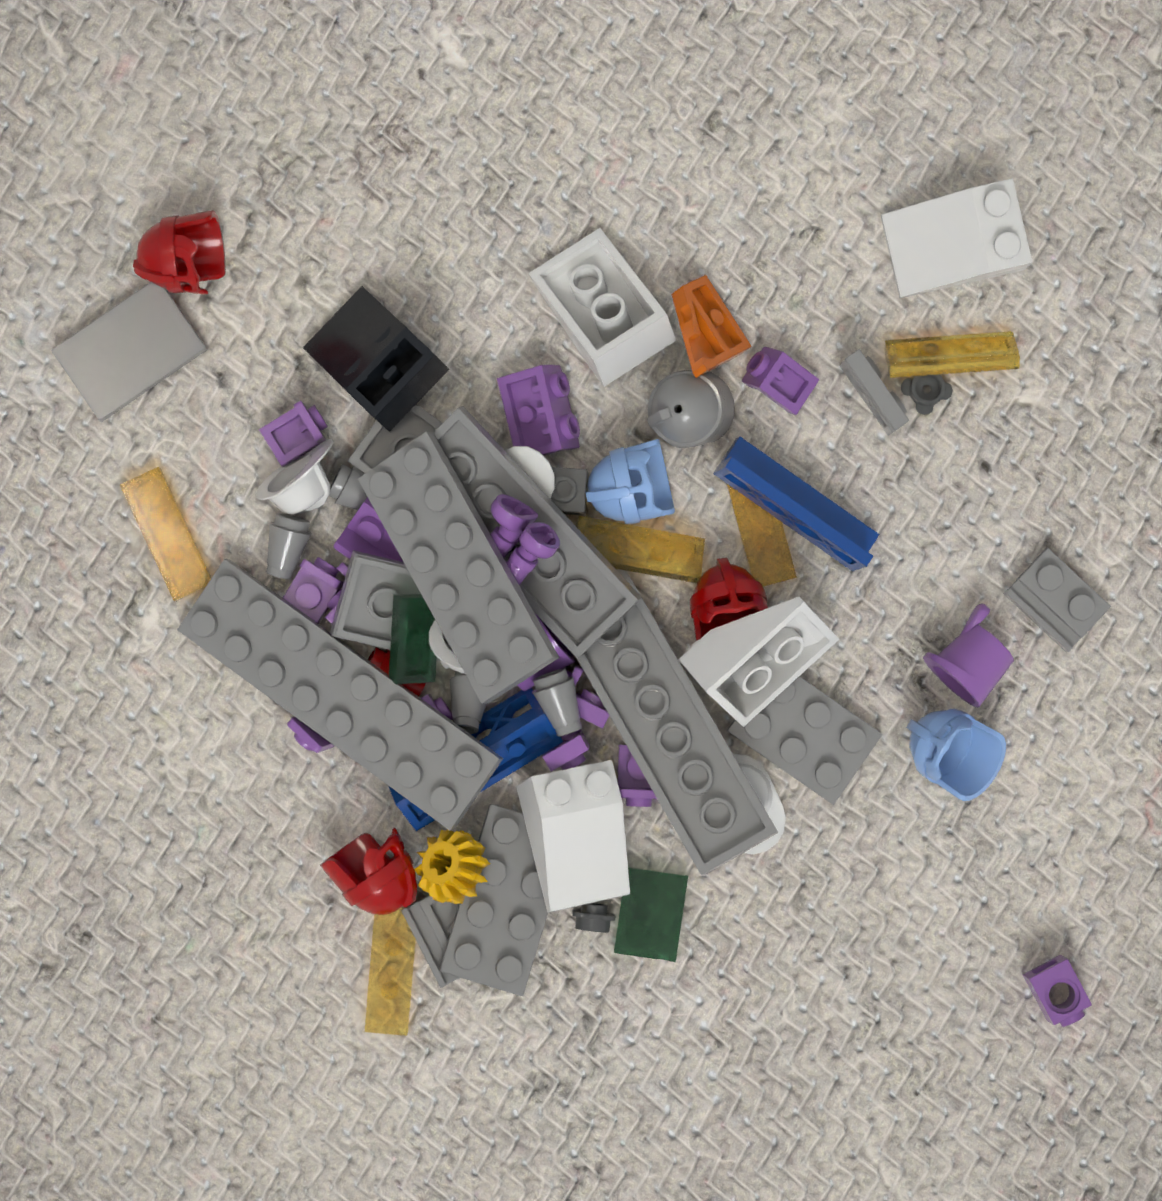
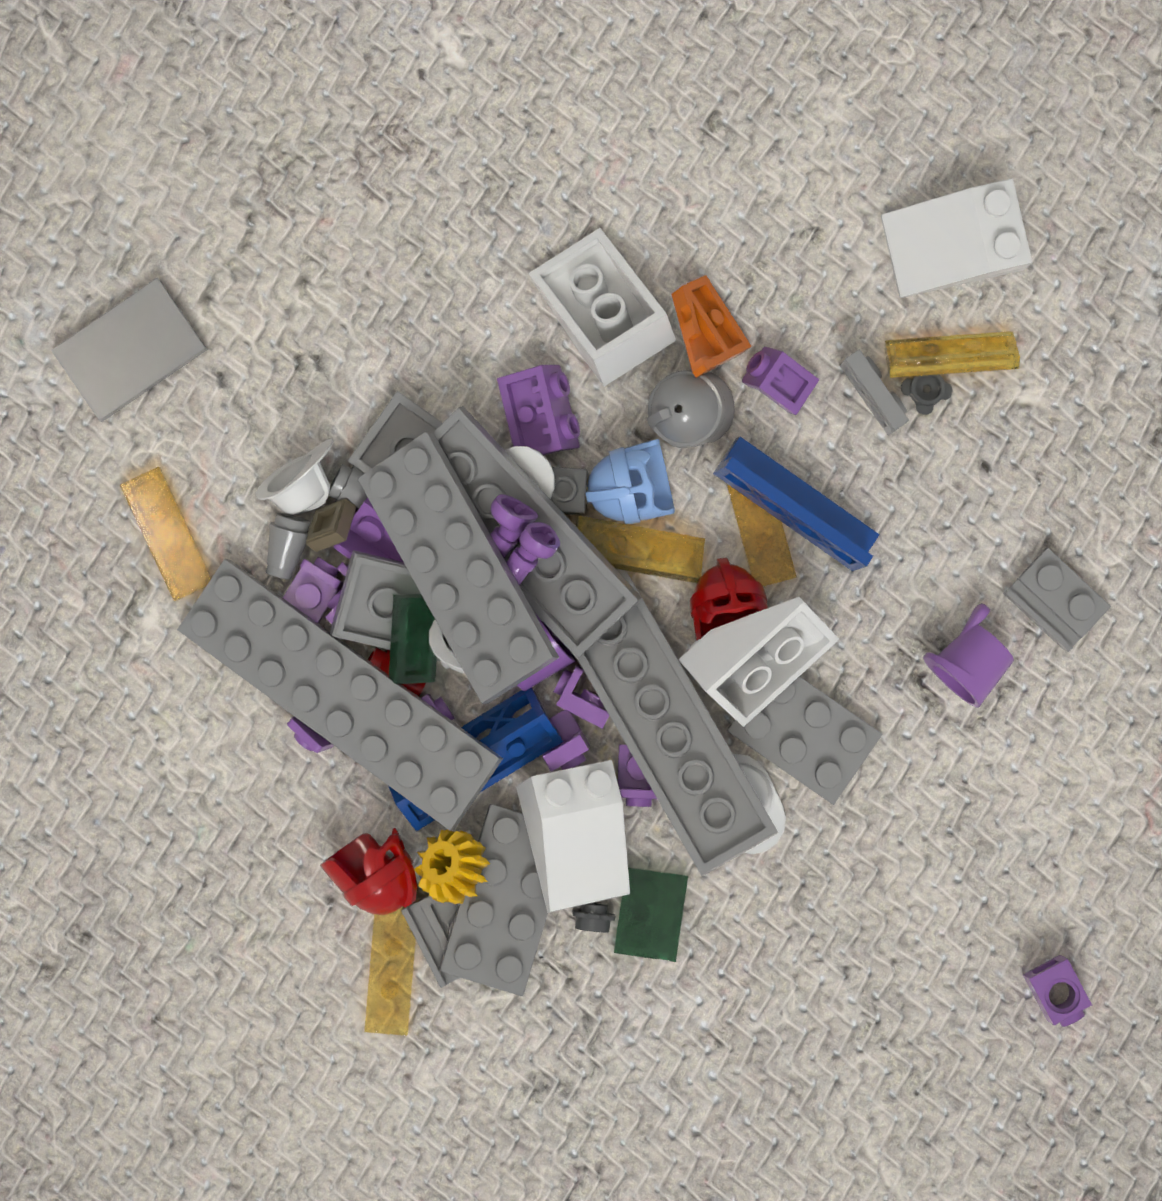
(182, 252): red helmet -> none
(294, 433): medium lavender bracket -> none
(330, 525): none -> dark tan tile
(376, 358): black slope -> none
(466, 706): light grey cone -> none
(558, 700): light grey cone -> none
(956, 752): light blue helmet -> none

